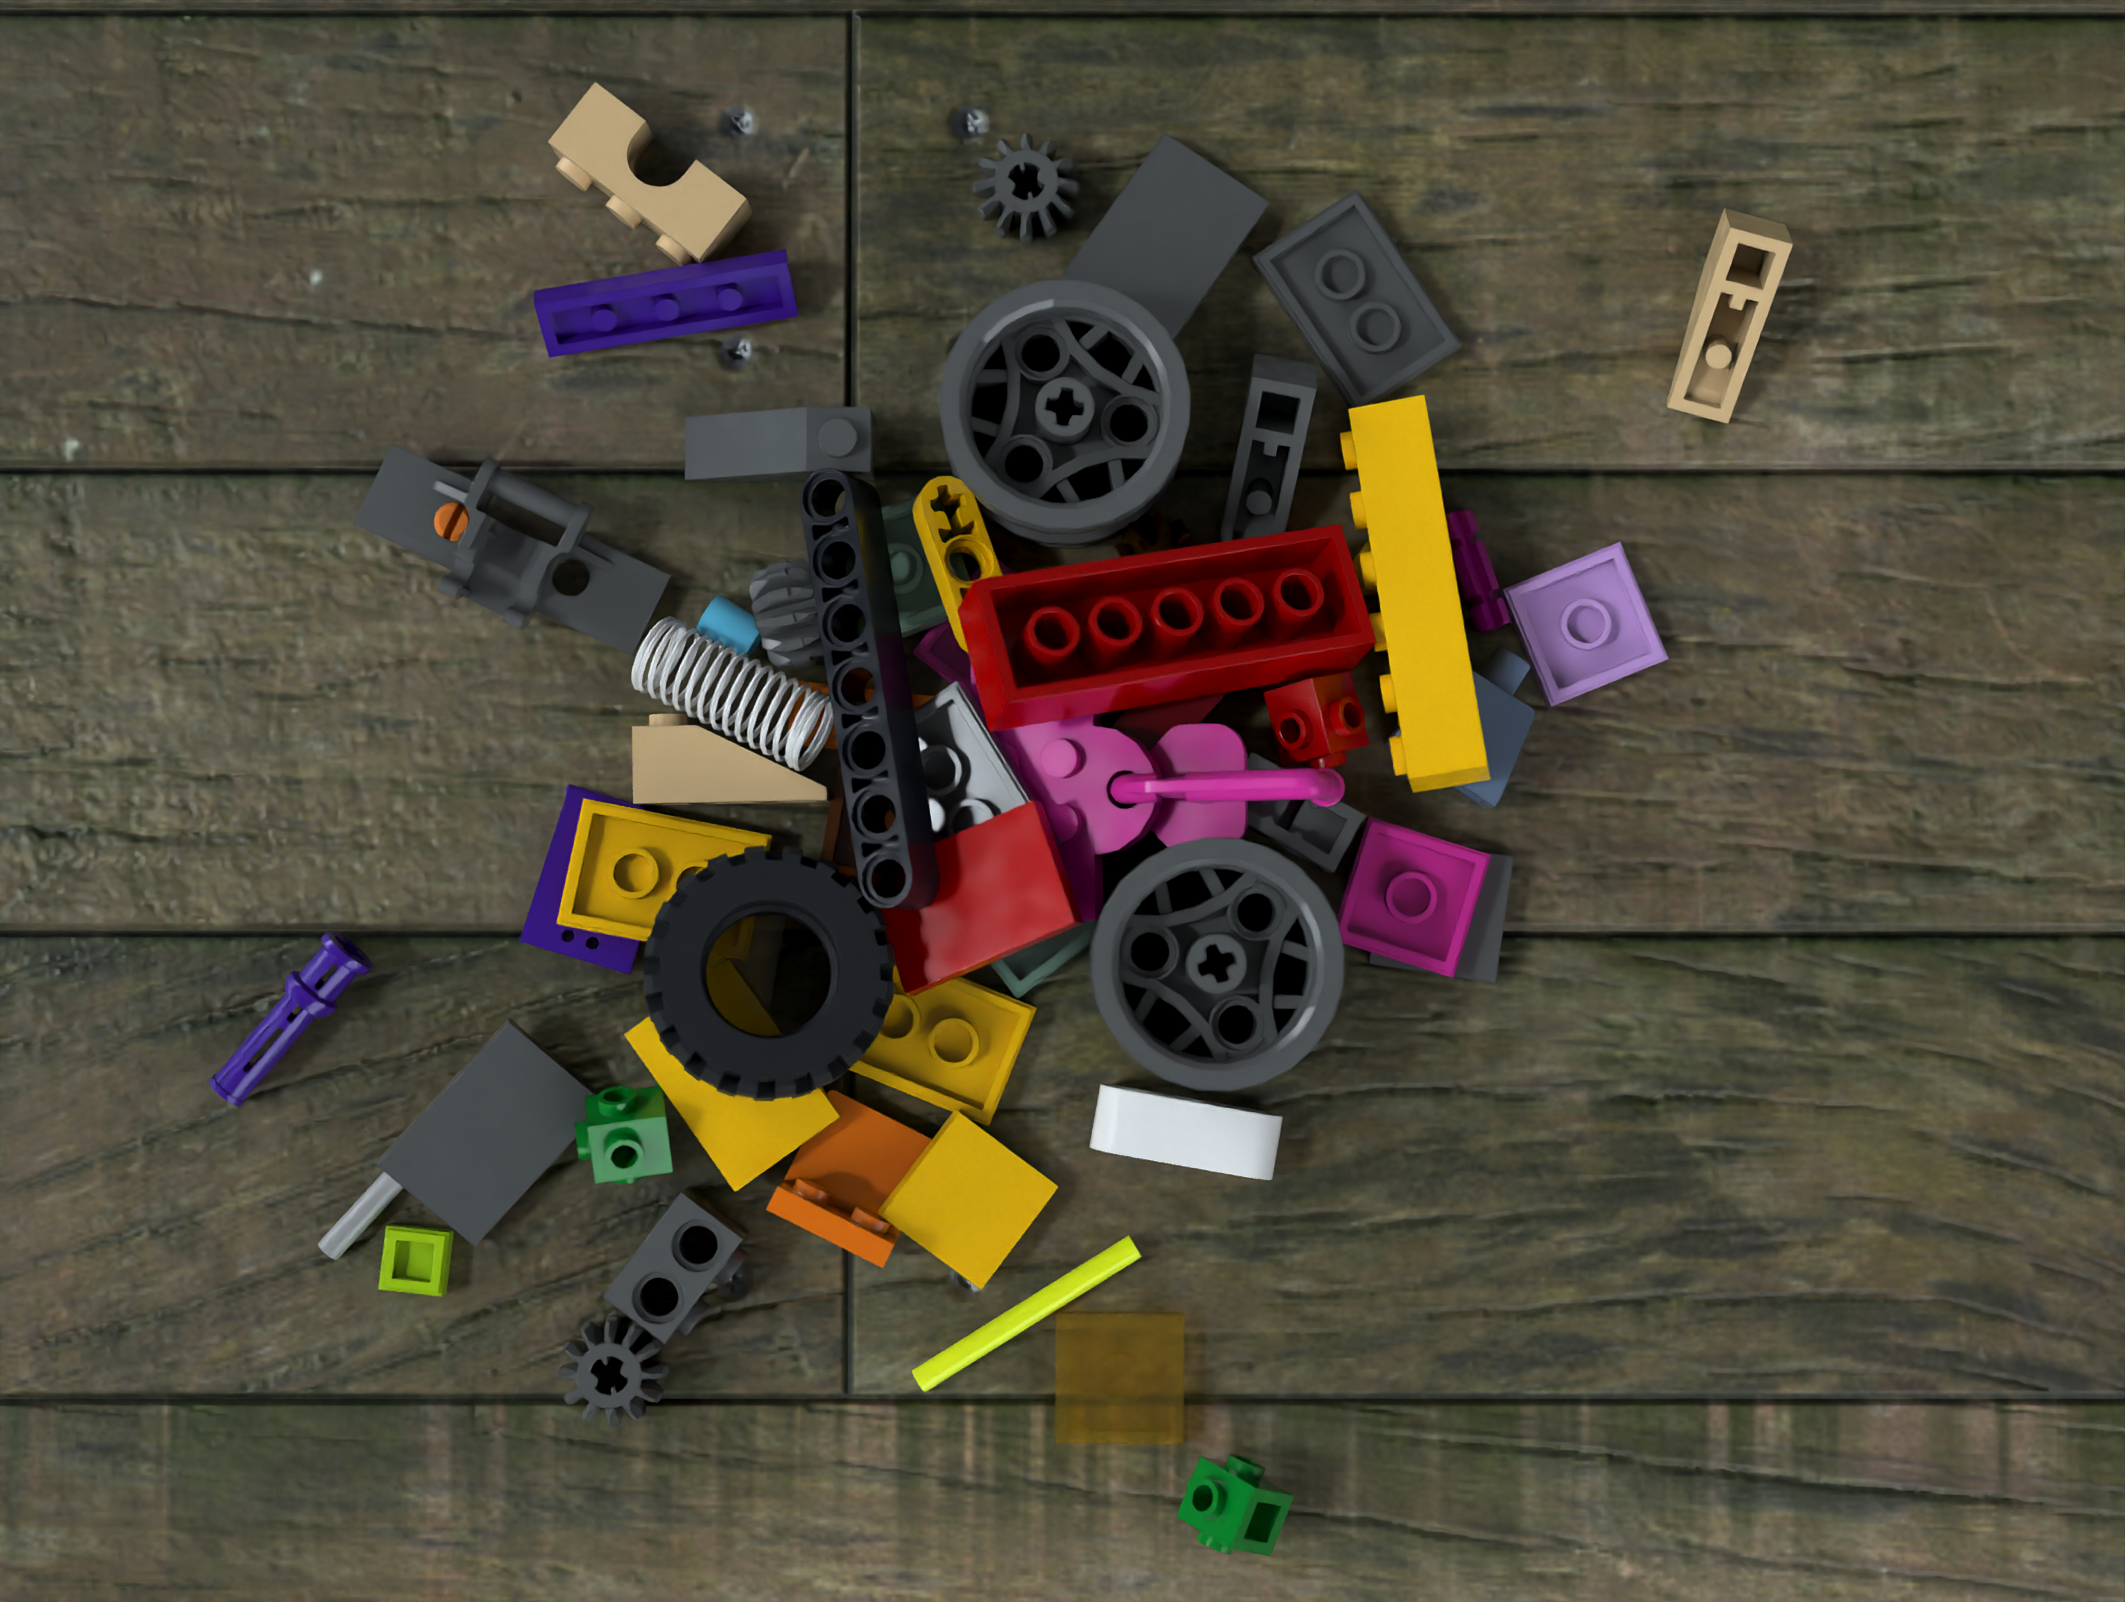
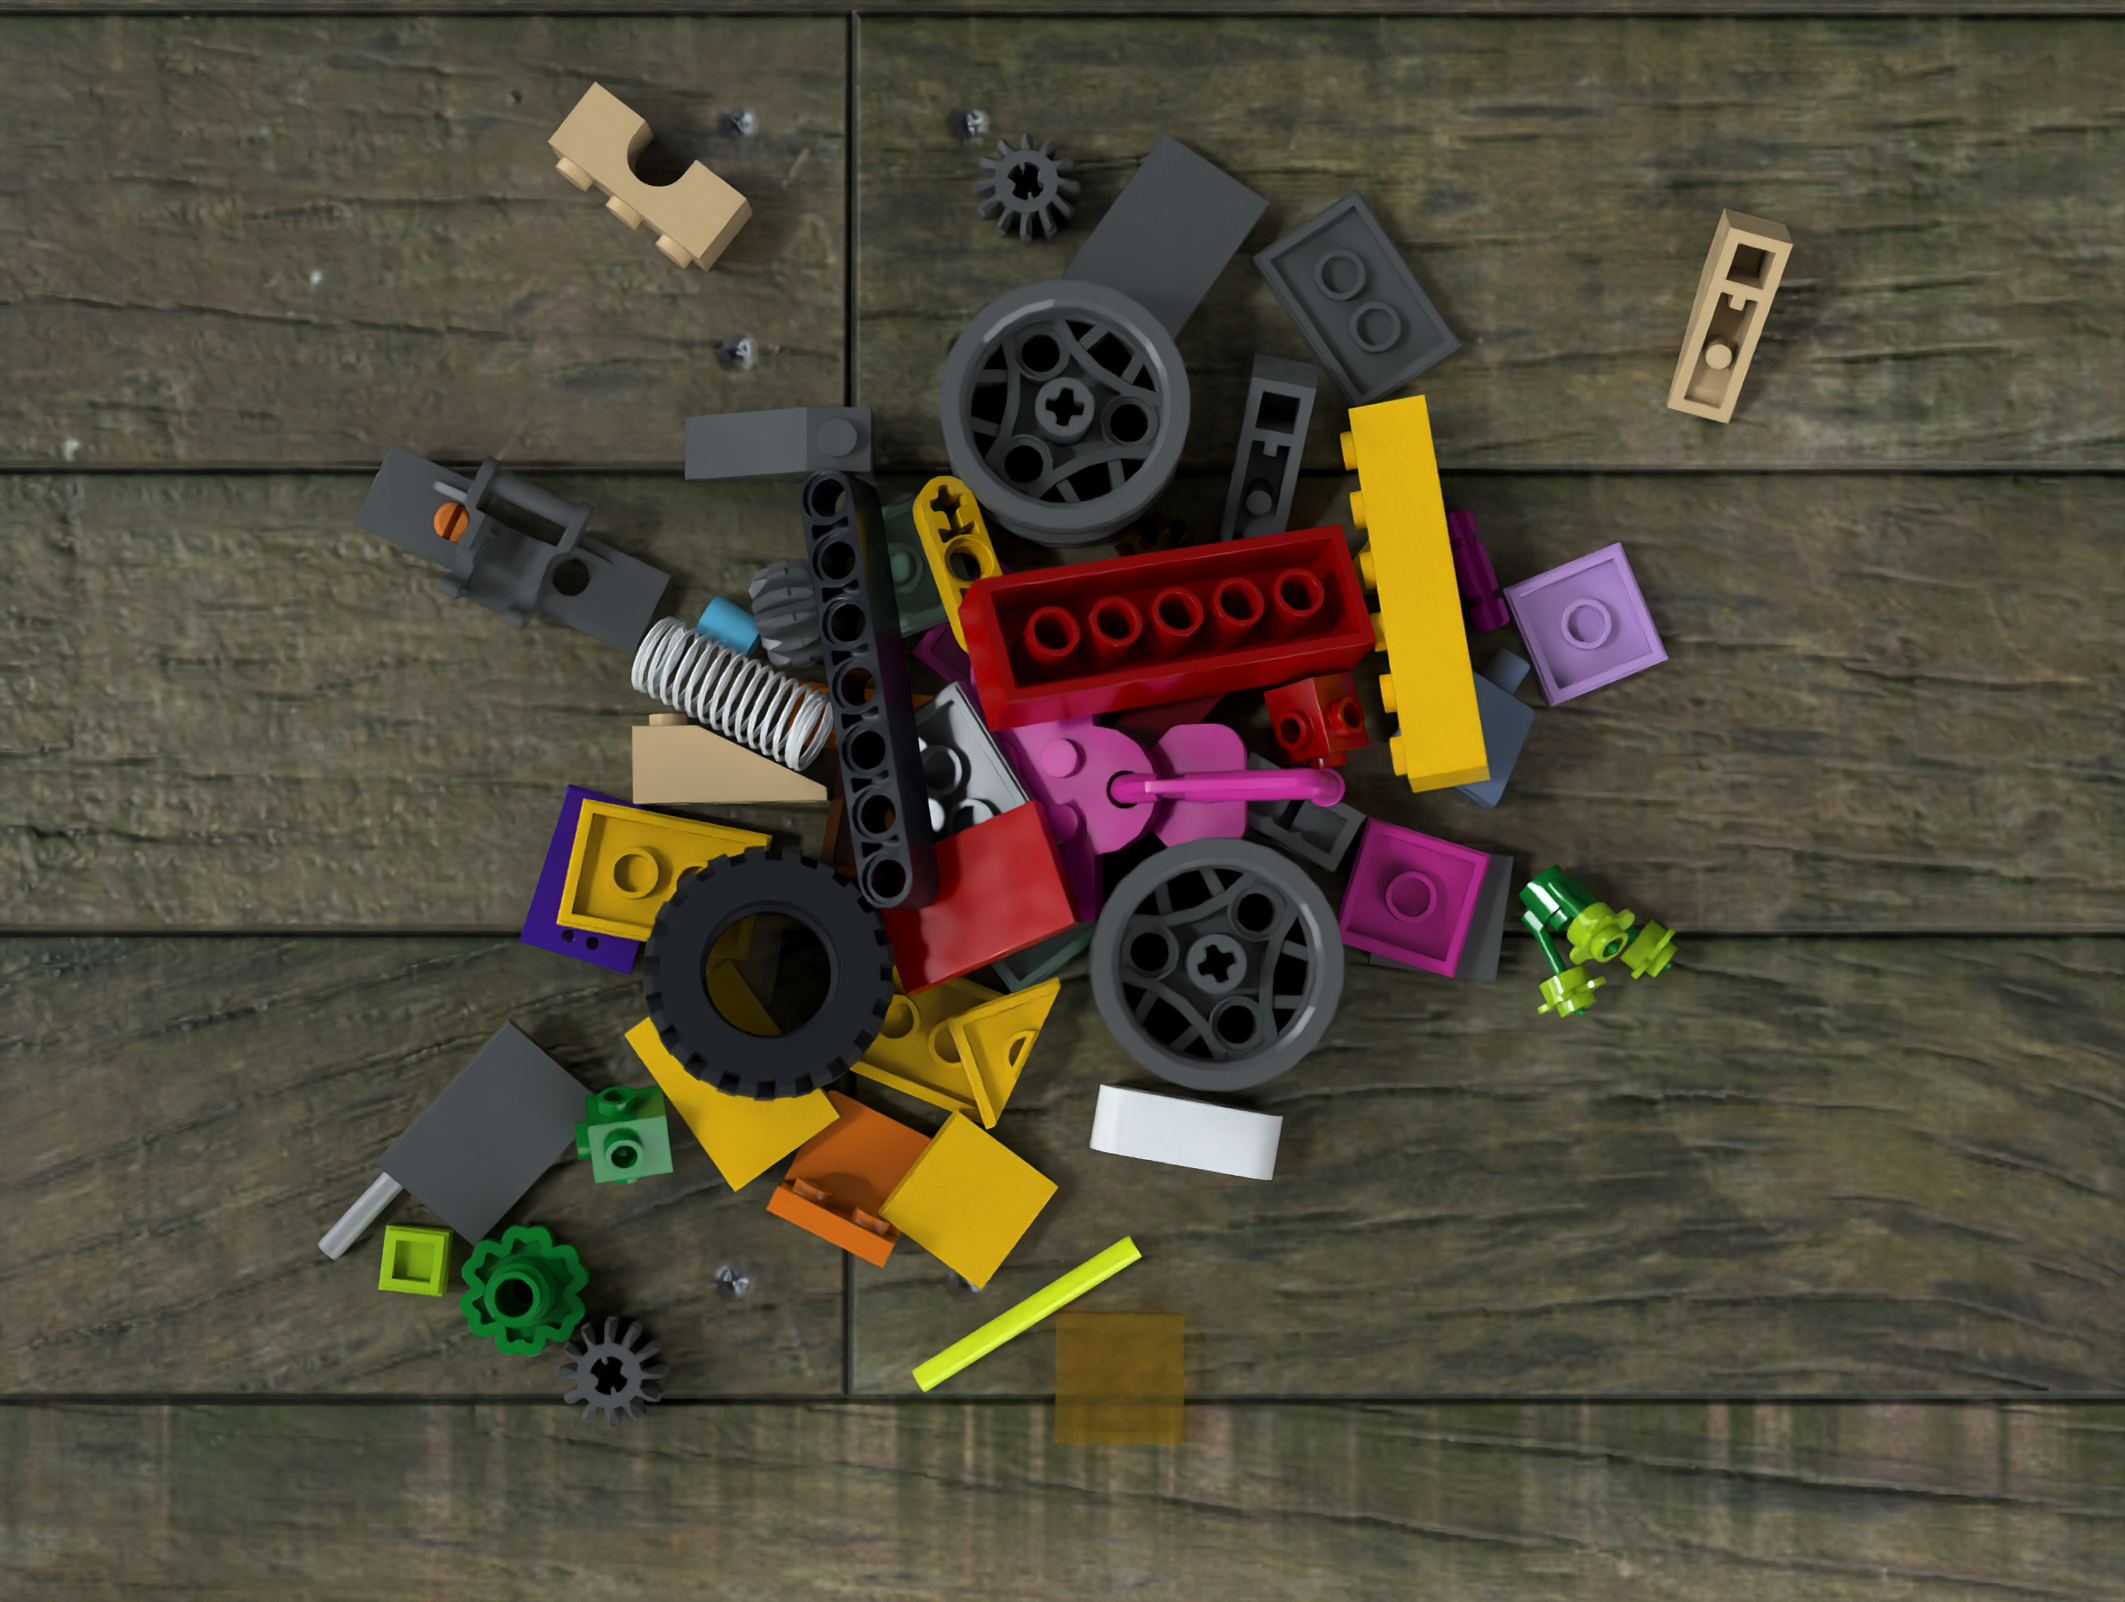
(304, 989): dark purple pin -> none
(551, 1271): none -> green plant
(666, 303): dark purple plate -> none
(667, 1257): dark grey brick -> none
(997, 1041): none -> yellow tile
(1234, 1505): green brick -> none
(1595, 934): none -> lime plant

